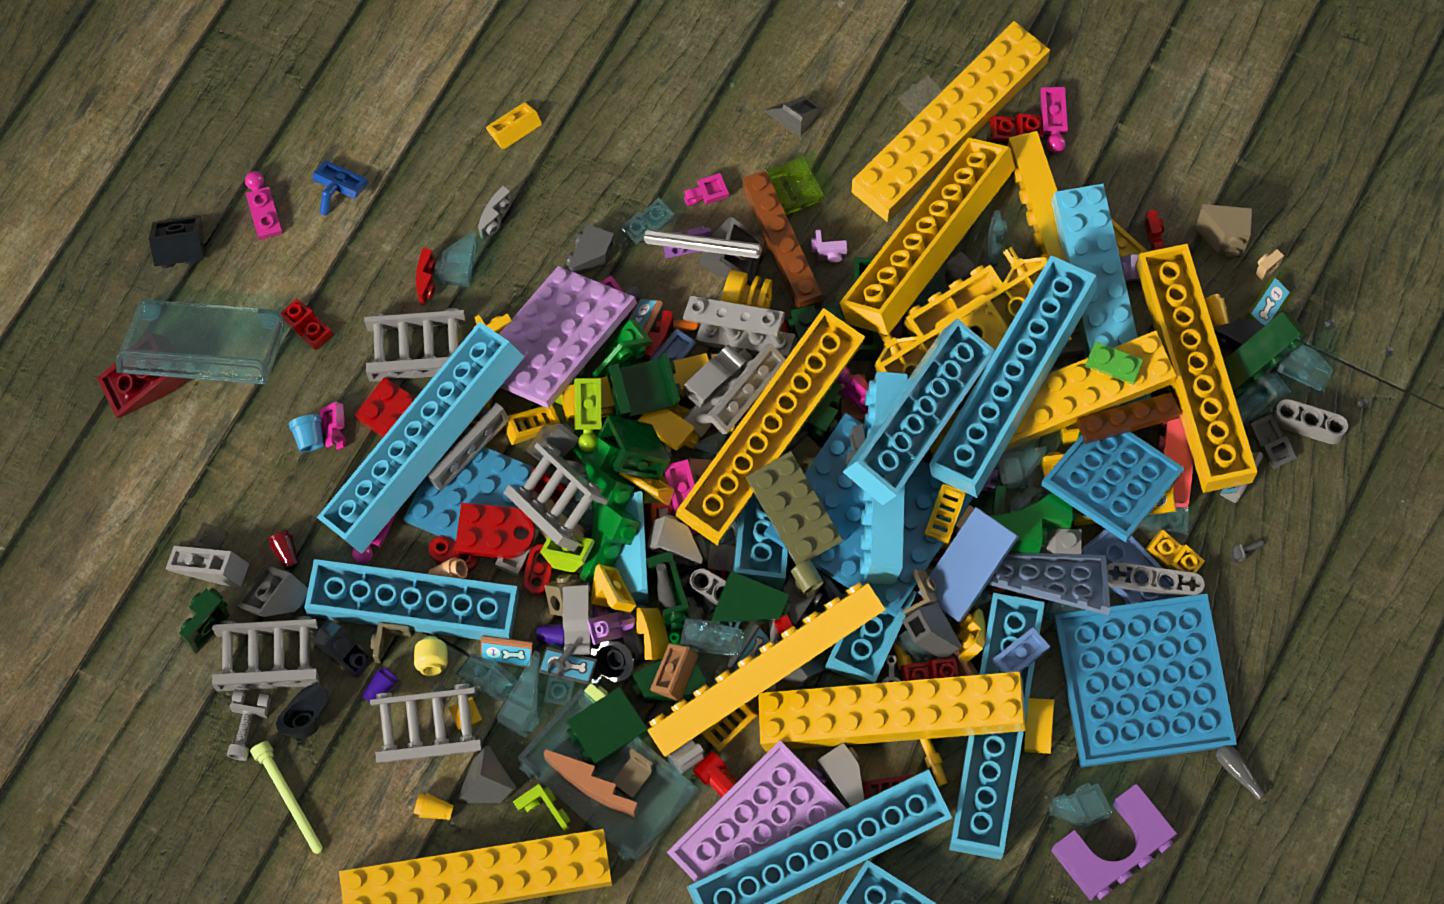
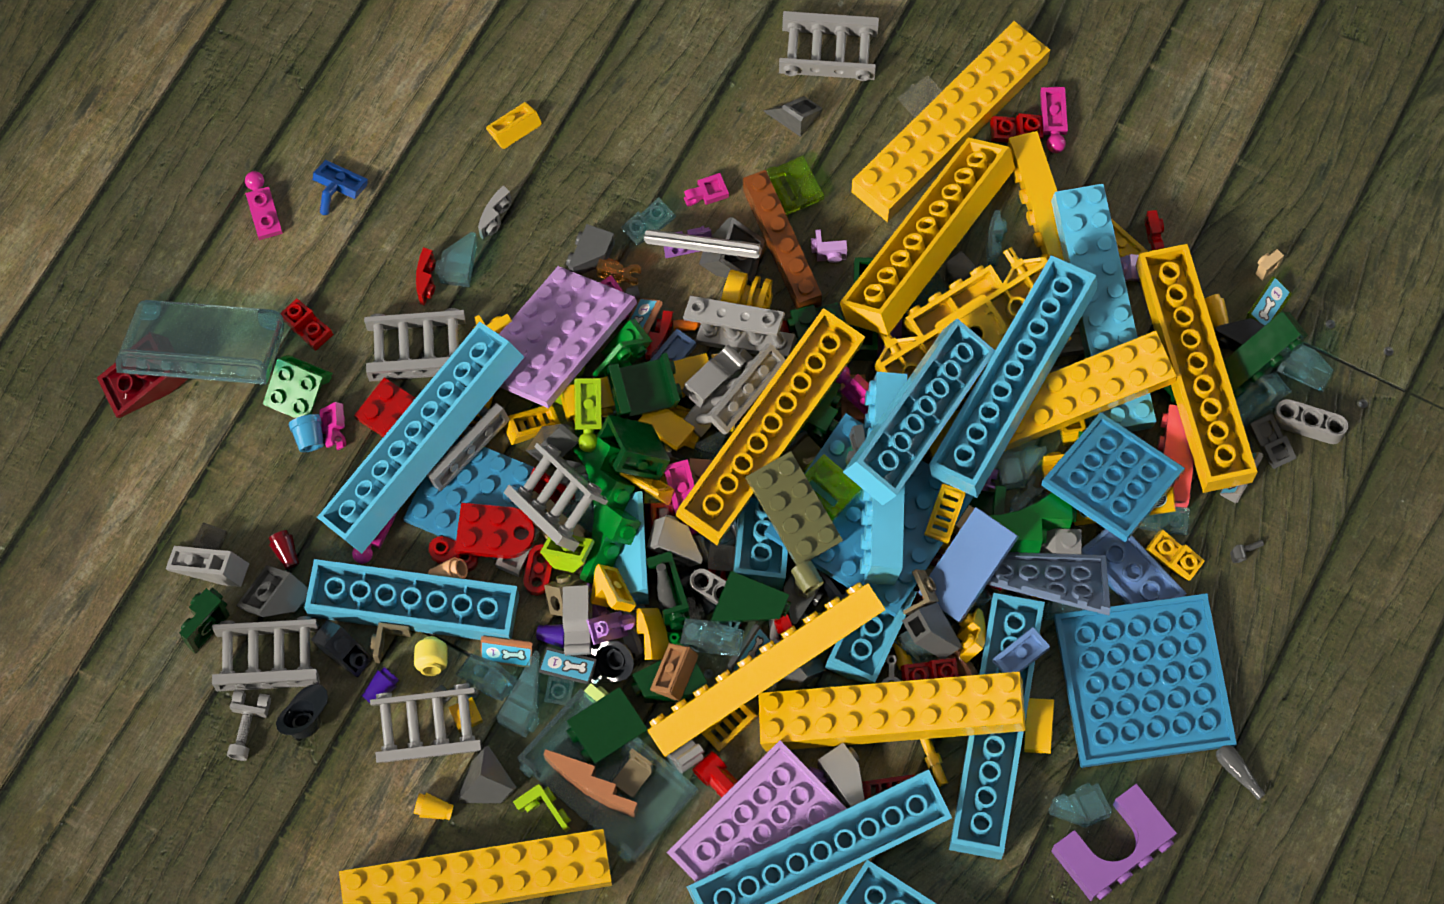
(177, 241): black slope -> none
(264, 754): yellowish green piece -> none
(295, 386): none -> bracket
(558, 663): dark grey hand -> none
(612, 267): none -> clear orange plate
(828, 24): none -> light grey fence
(835, 483): none -> clear neon green plate
(1114, 363): bright green plate -> none
(1128, 418): reddish brown plate -> none
(1153, 584): light grey beam -> none
(1225, 228): dark tan slope -> none

